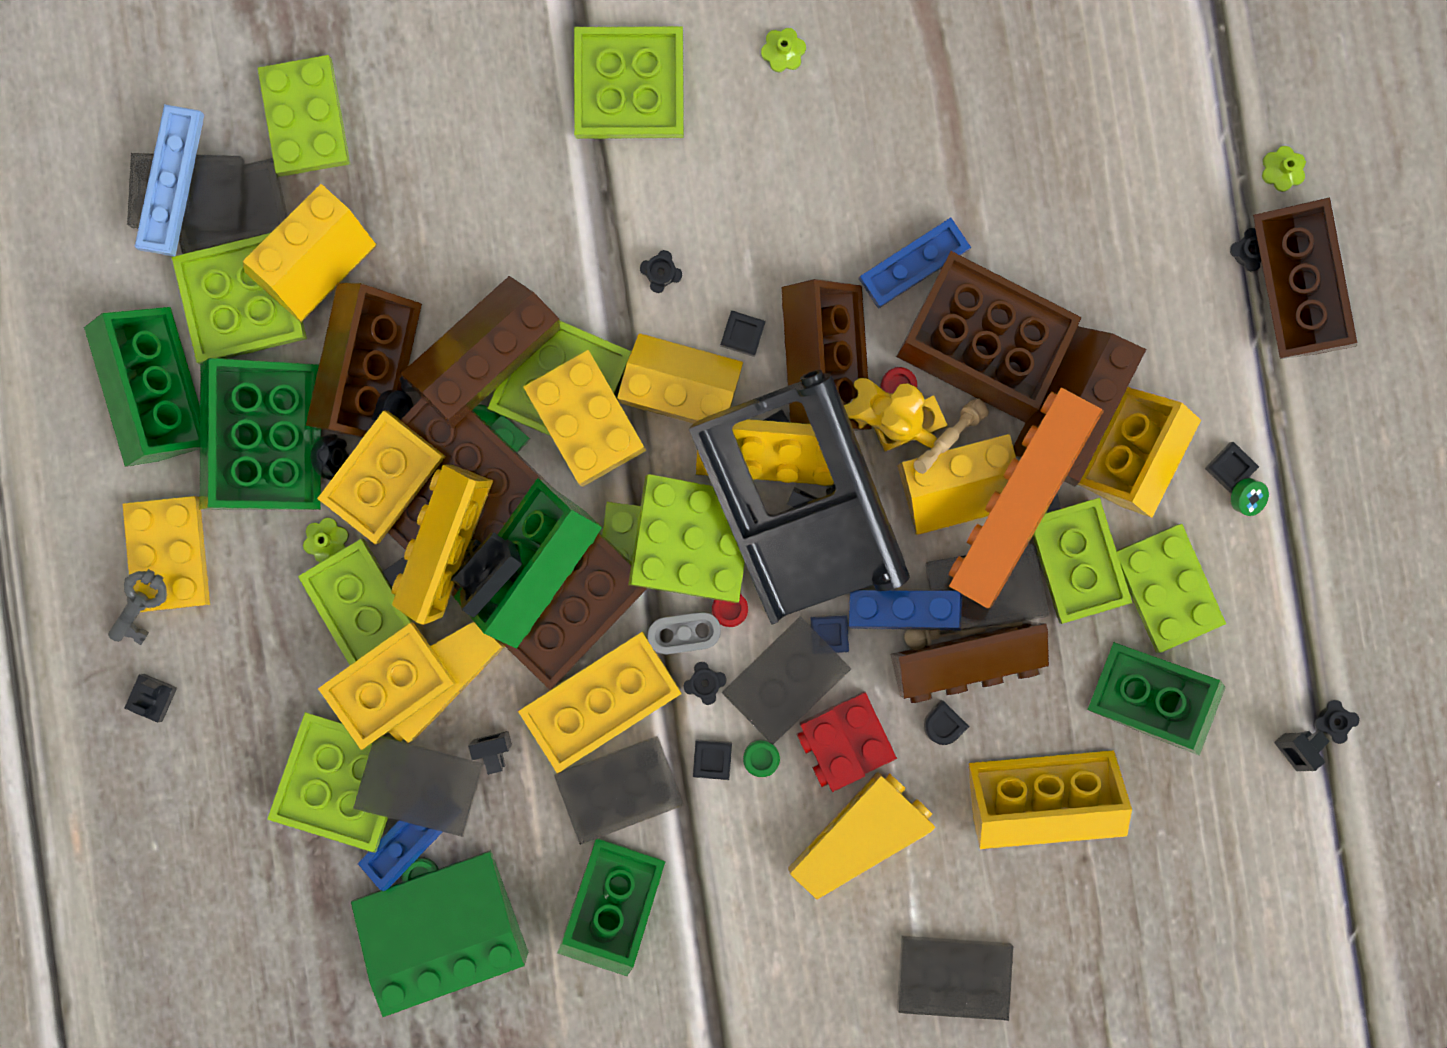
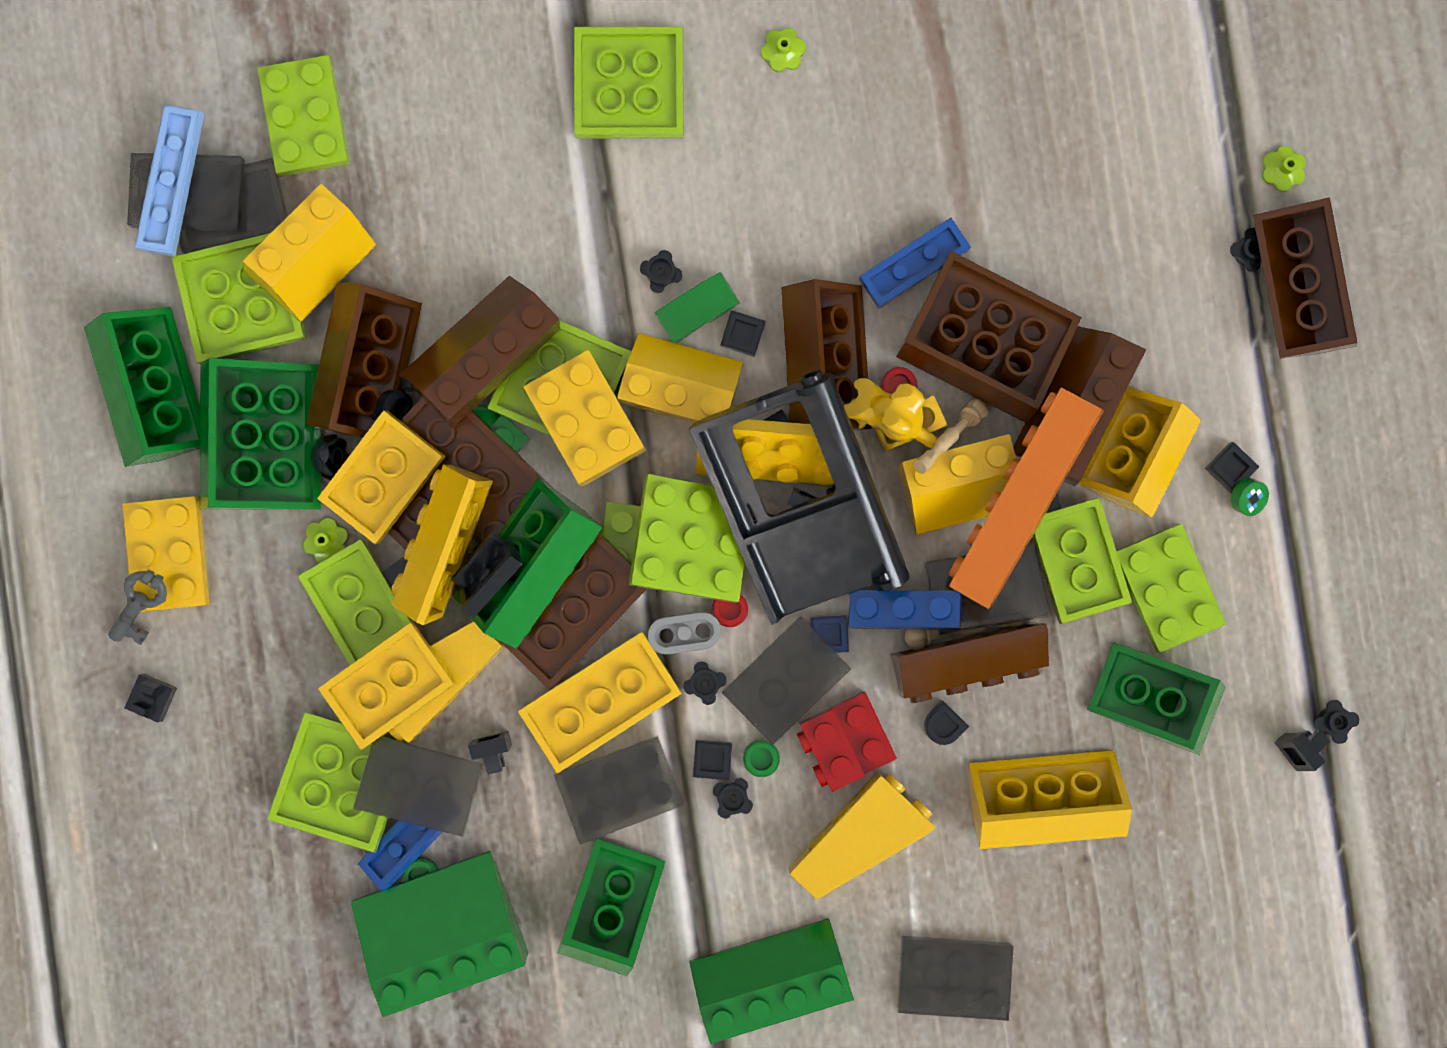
(697, 307): none -> green slope
(727, 807): none -> black plate
(770, 981): none -> green slope

